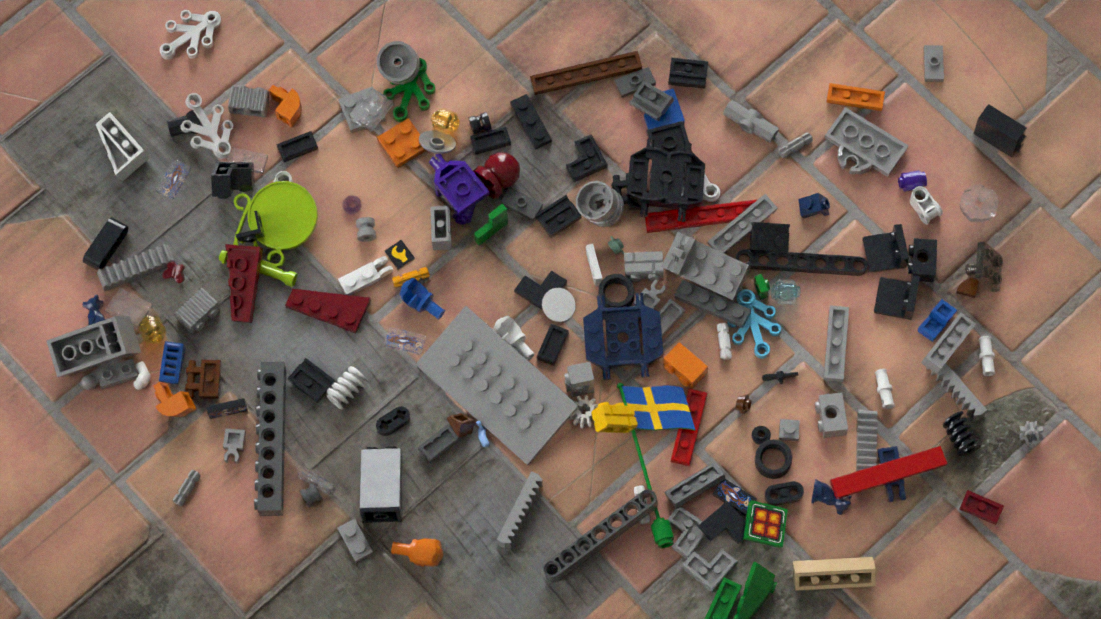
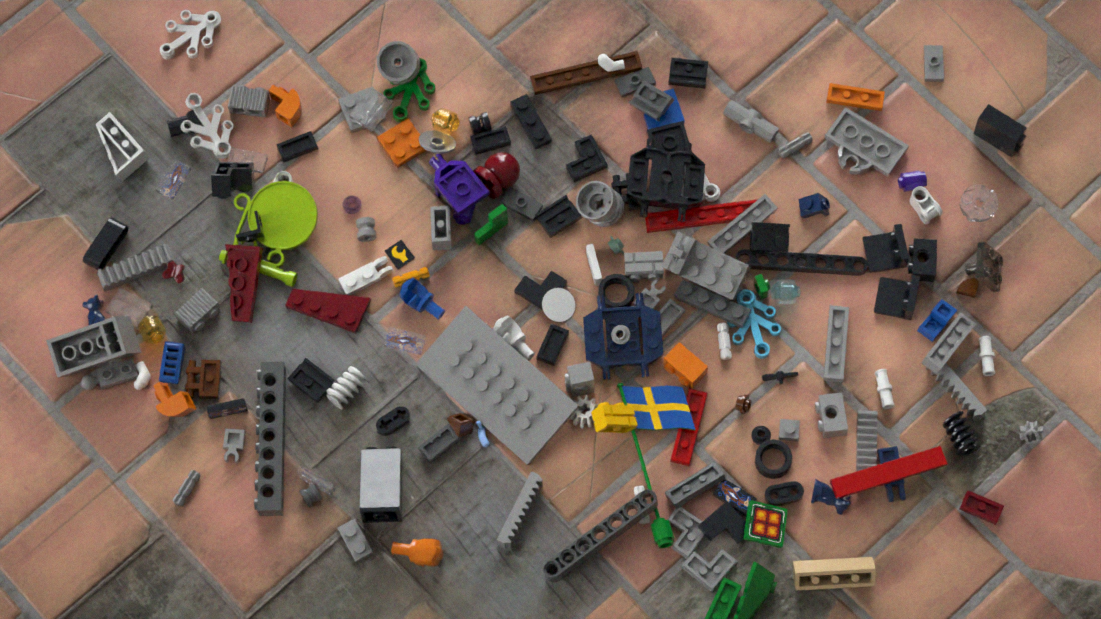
(609, 65): none -> white arm
(626, 334): none -> light grey plate

